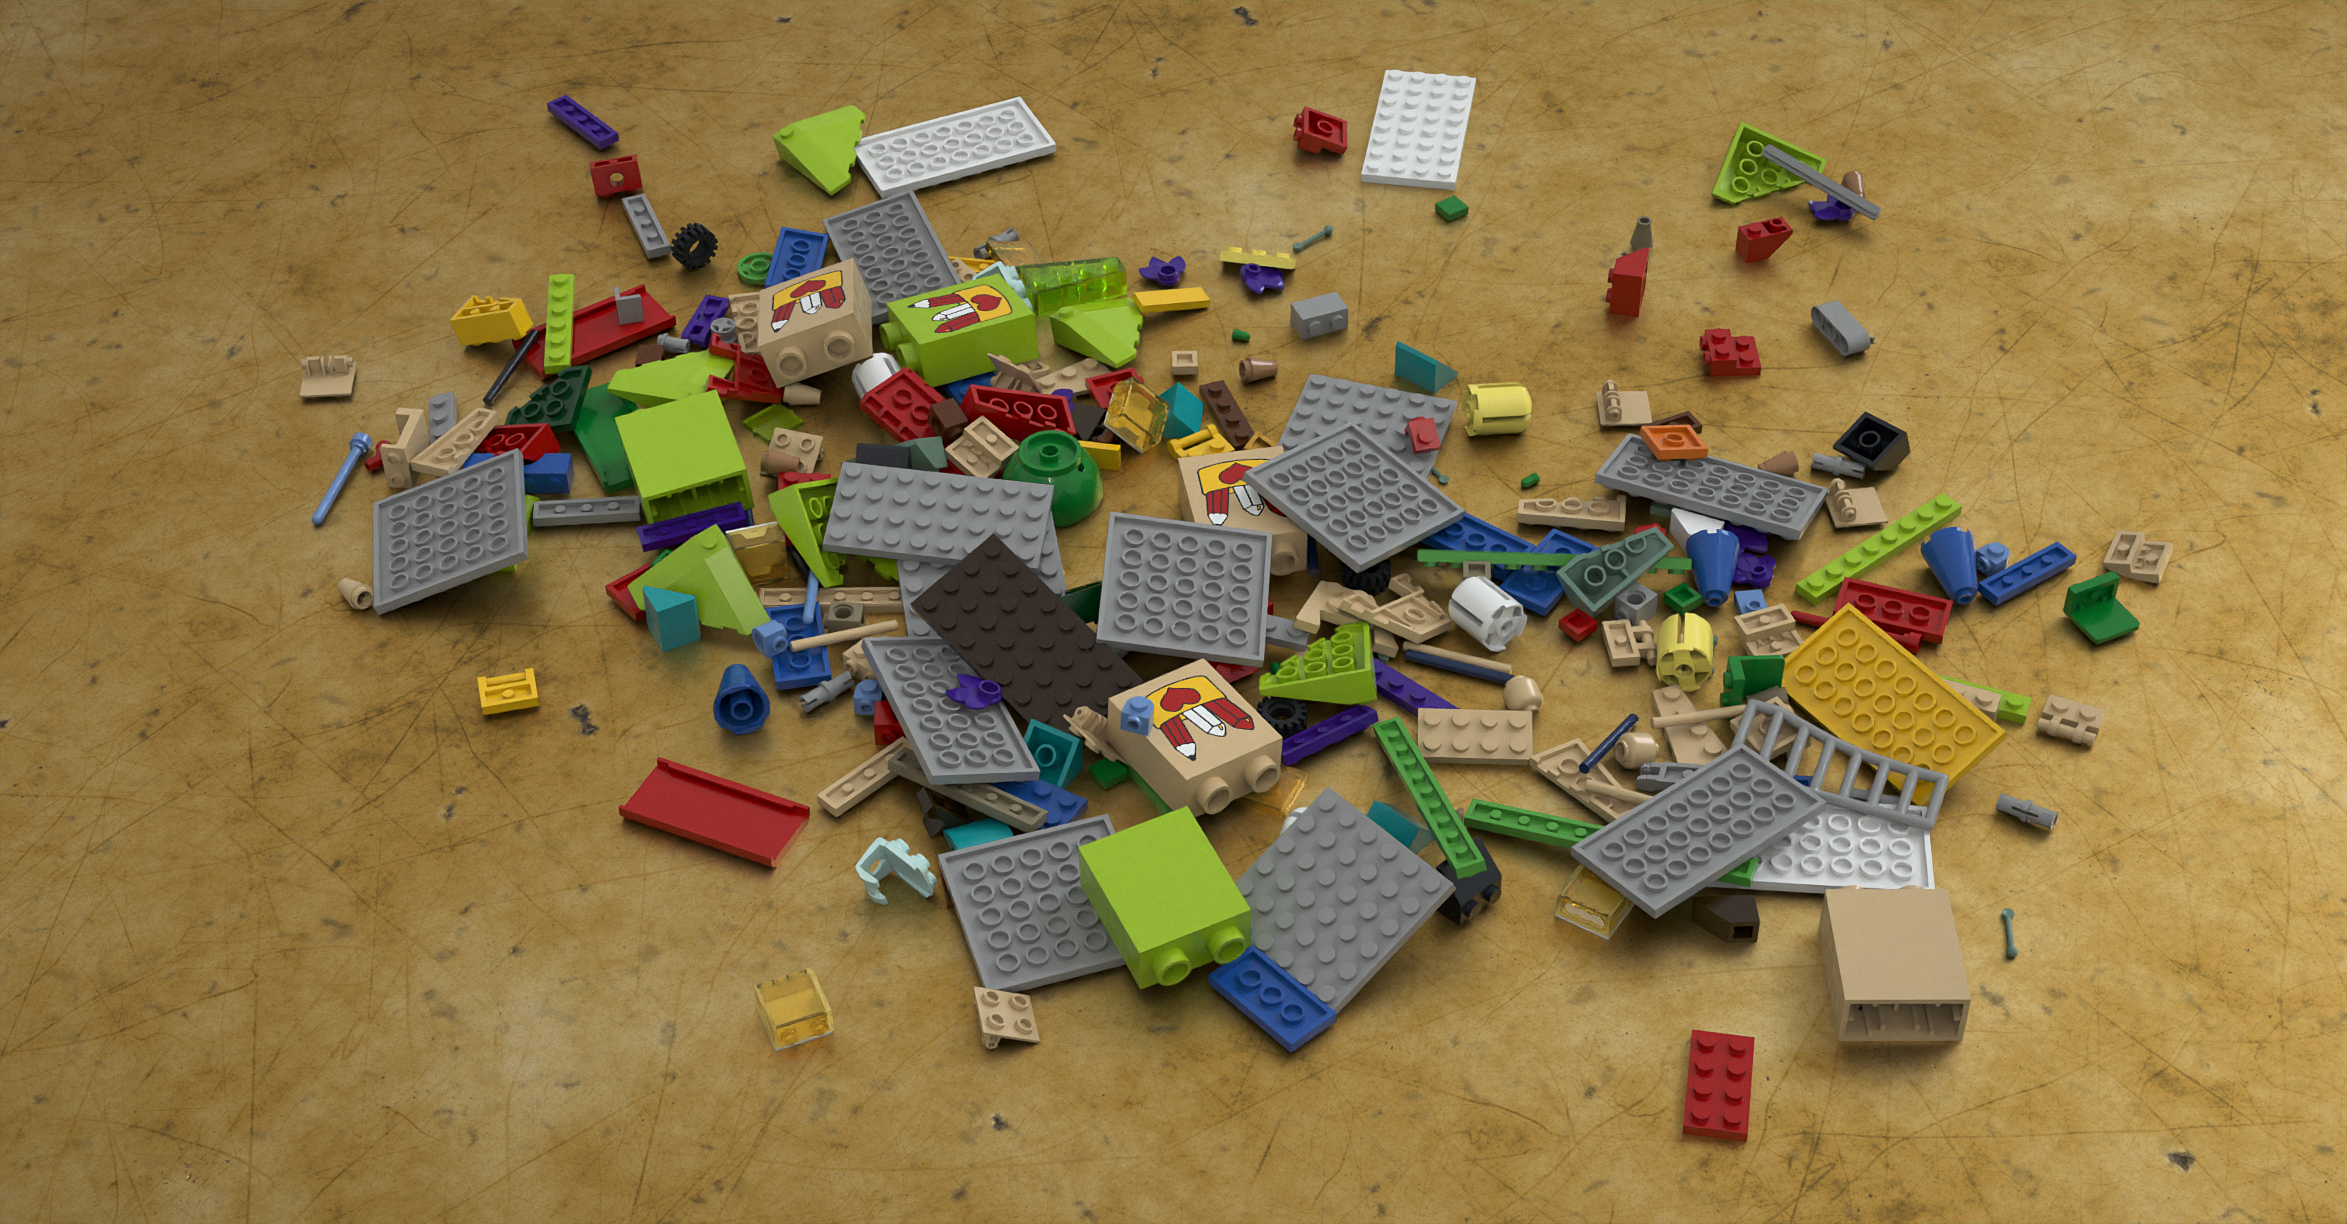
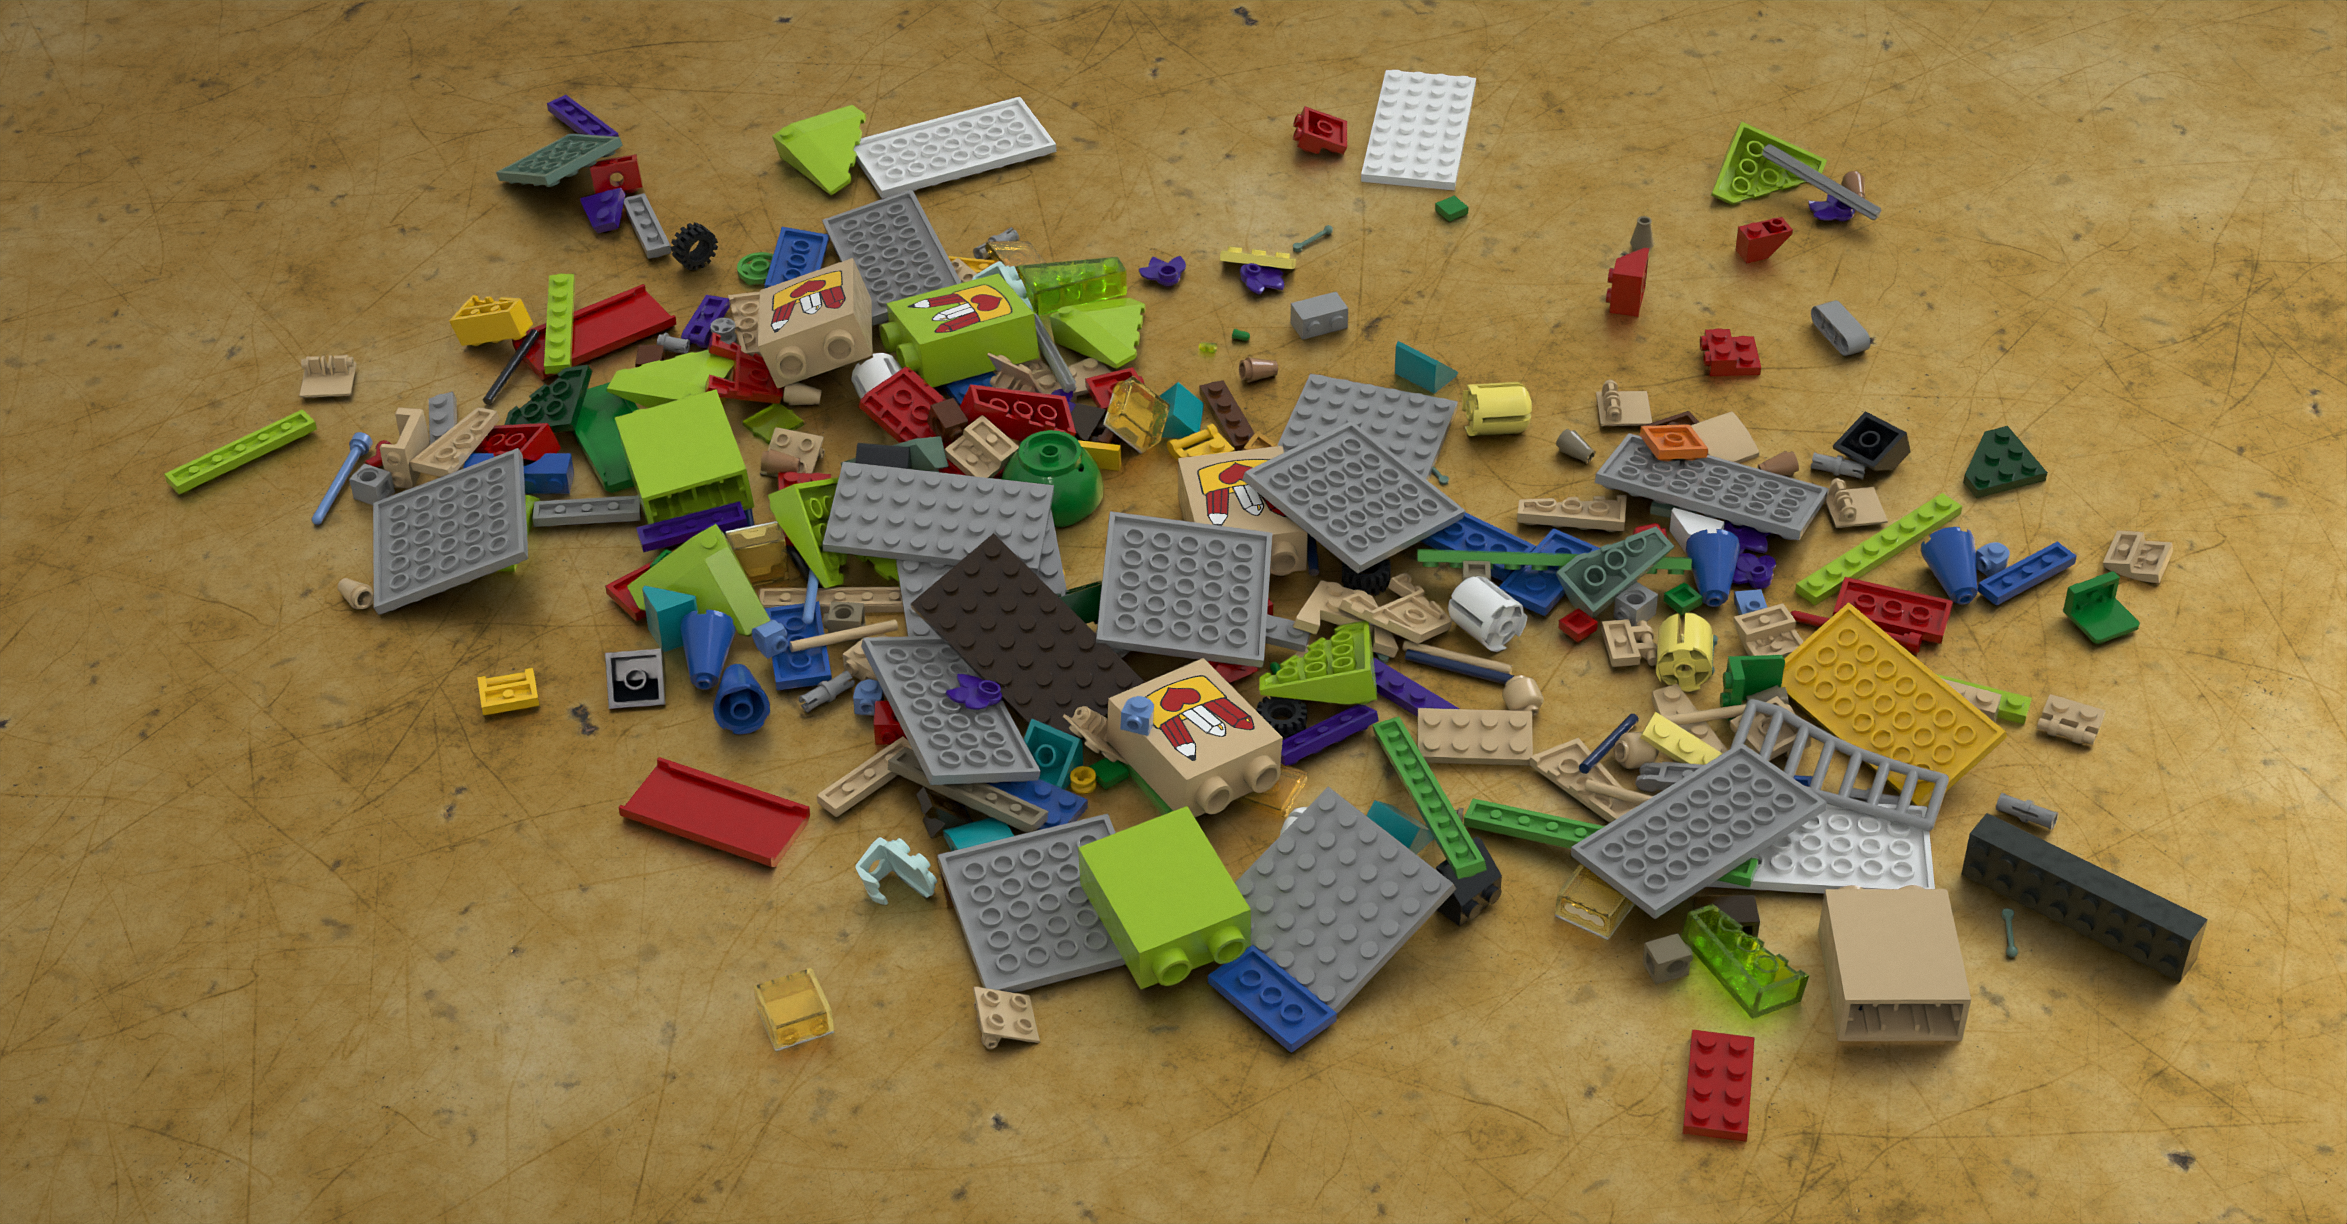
(240, 451): none -> lime plate
(371, 484): none -> light grey brick
(559, 159): none -> sand green plate
(604, 209): none -> dark purple wing
(628, 308): light grey panel -> none
(636, 678): none -> slope
(706, 645): none -> blue cone
(1054, 358): none -> light grey axle
(1082, 786): none -> yellow bush
(1171, 300): yellow tile -> none
(1184, 362): tan plate -> none
(1208, 347): none -> clear neon green piece
(1423, 435): red bracket -> none
(1530, 480): green piece -> none
(1573, 445): none -> dark tan cone
(1667, 958): none -> dark tan brick
(1677, 742): none -> light yellow plate
(1727, 438): none -> tan slope
(1741, 962): none -> clear neon green wedge
(2001, 464): none -> dark green plate
(2084, 897): none -> pearl dark grey brick

